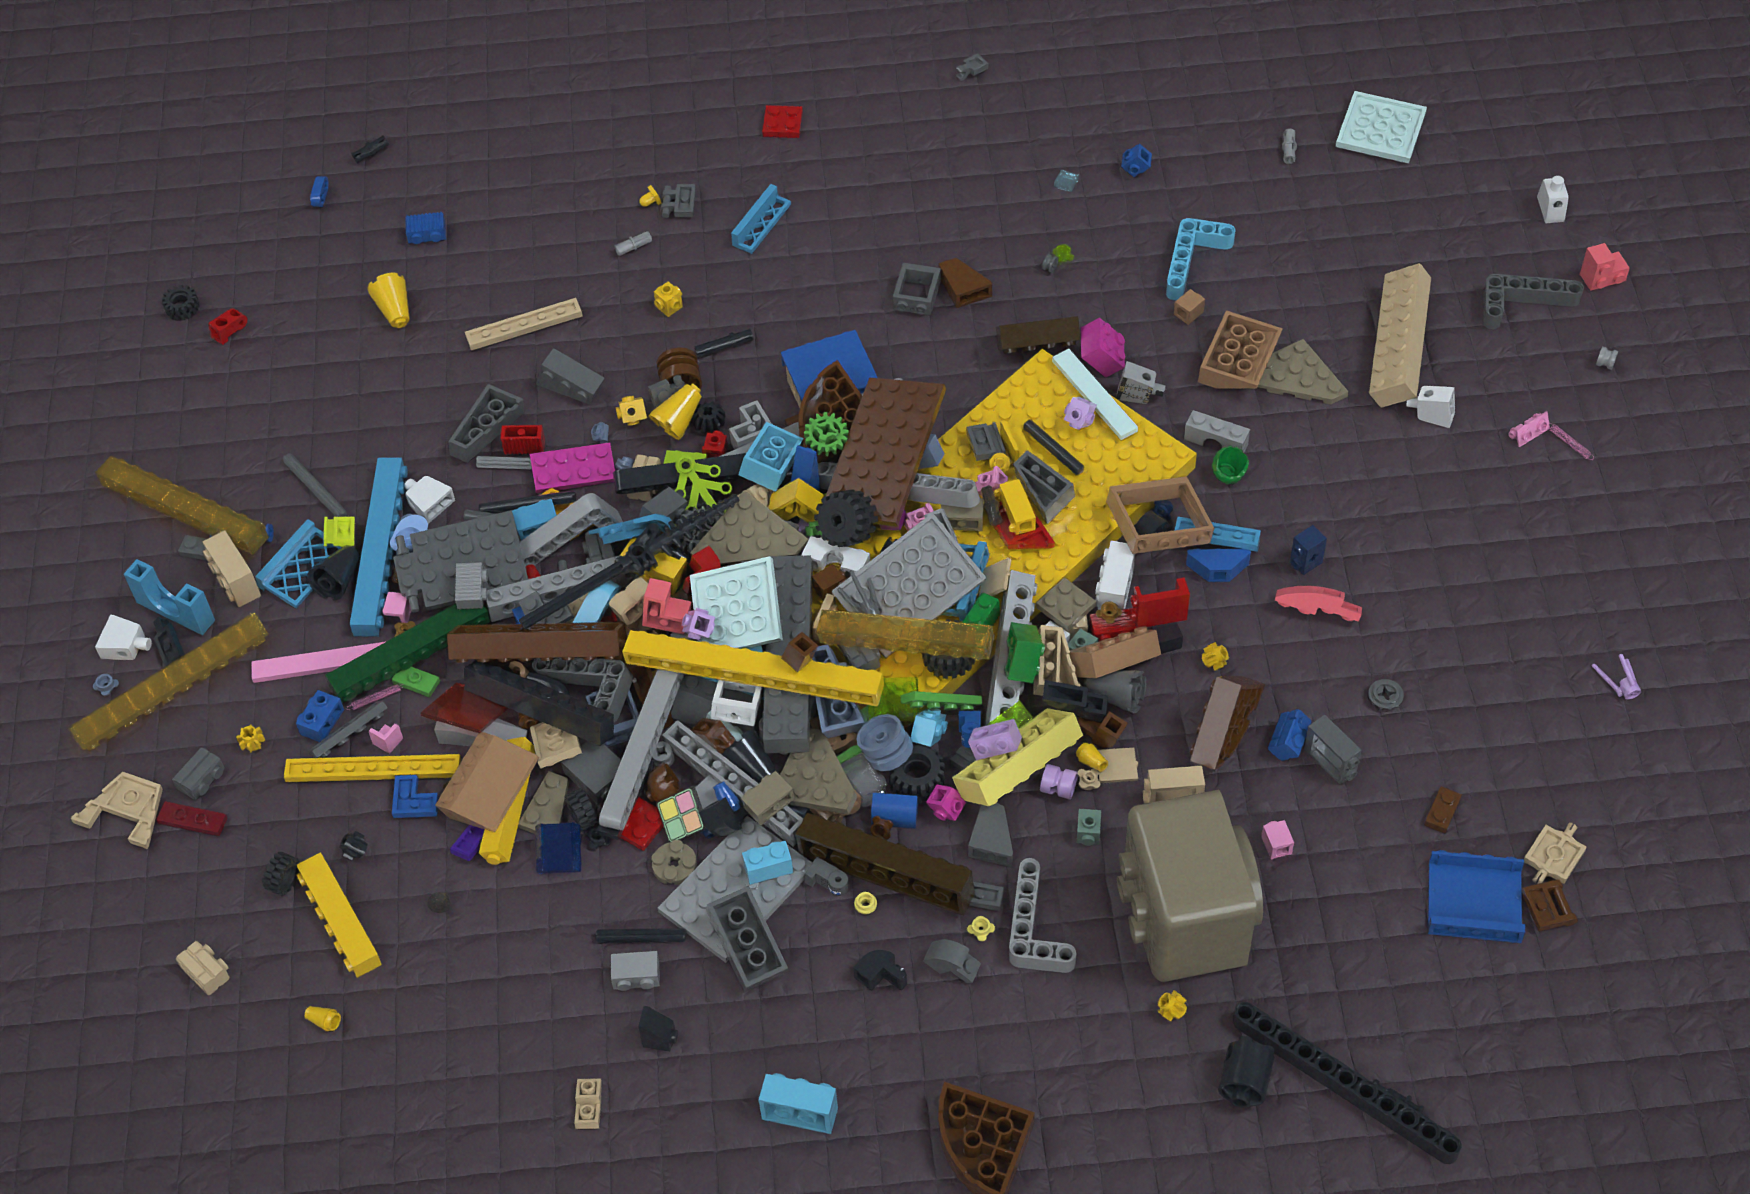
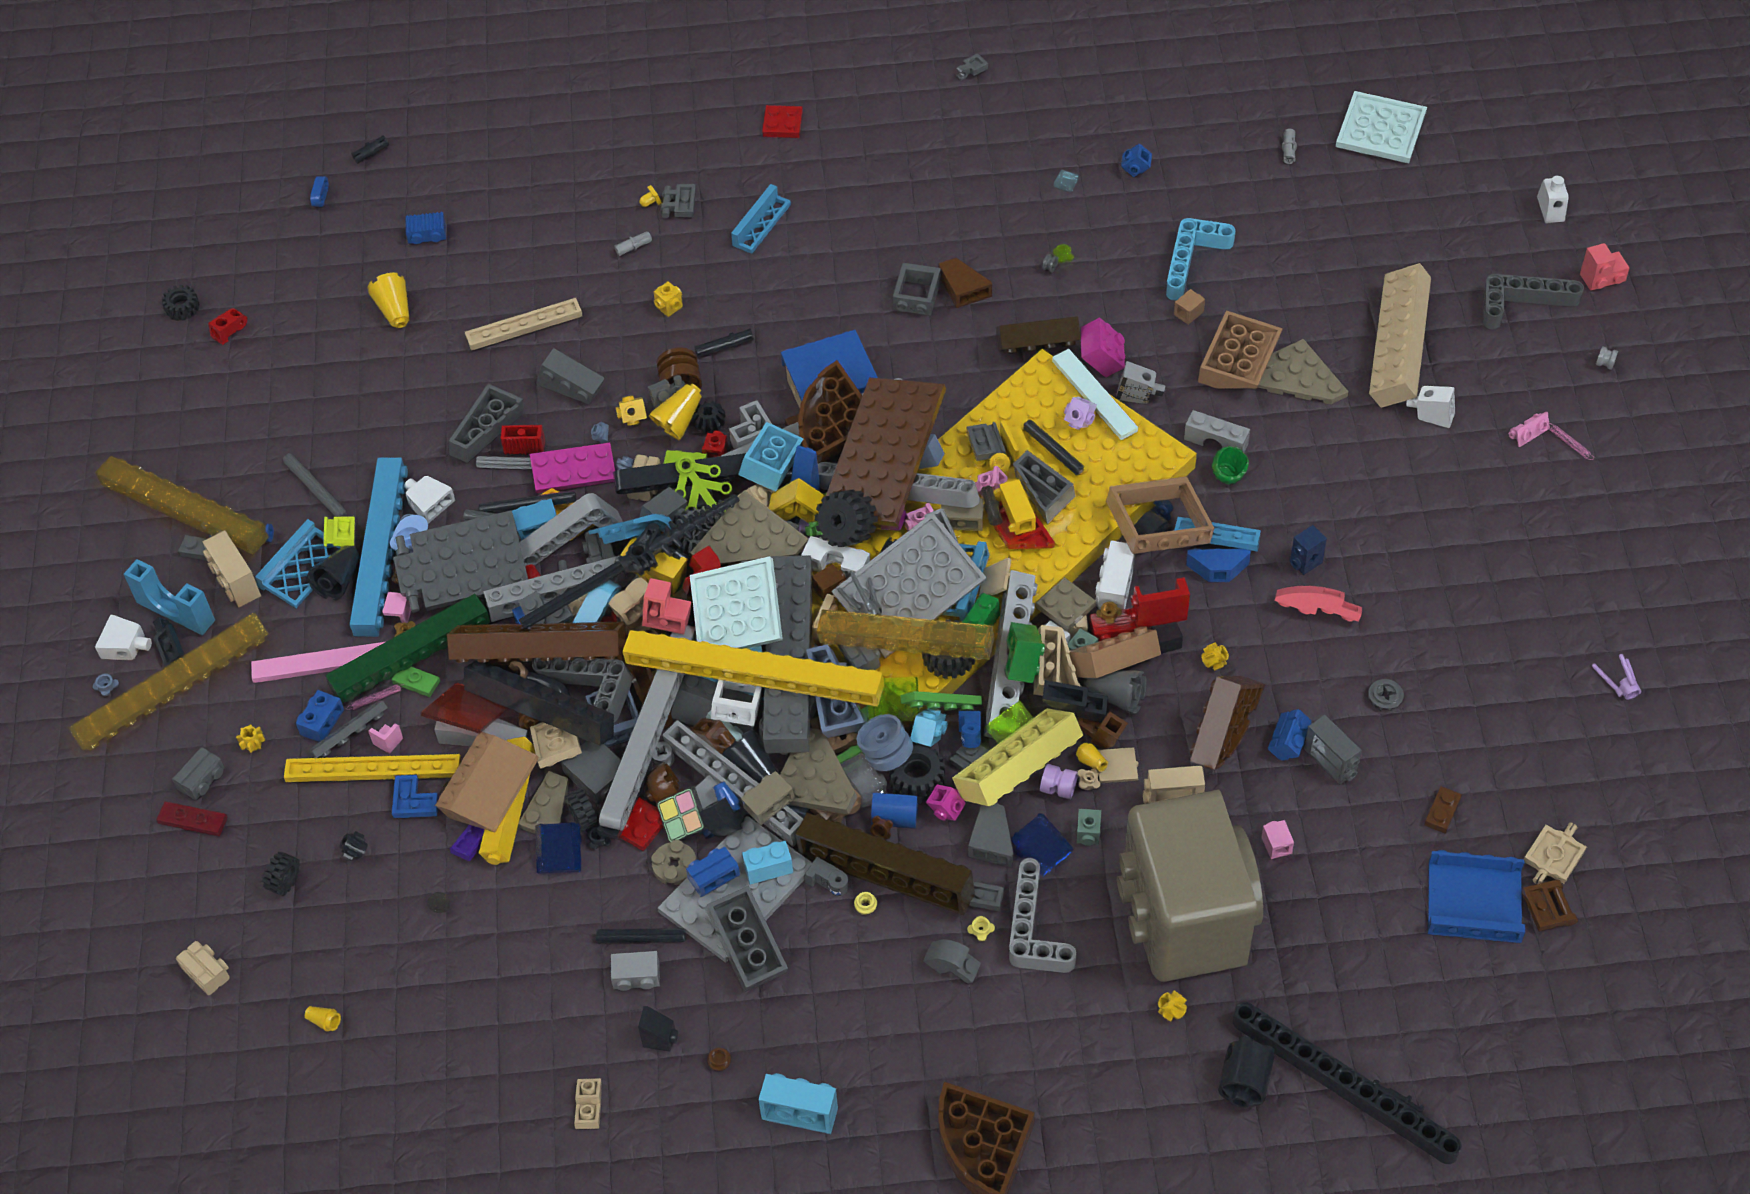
(128, 798): tan wing -> none
(339, 915): yellow brick -> none
(469, 585): light grey brick -> none
(705, 624): lavender brick -> none
(712, 871): none -> blue brick
(719, 1059): none -> reddish brown plate
(799, 651): reddish brown brick -> none
(829, 441): bright green gear -> none
(879, 965): black brick -> none
(995, 739): lavender brick -> none
(1041, 842): none -> clear blue slope

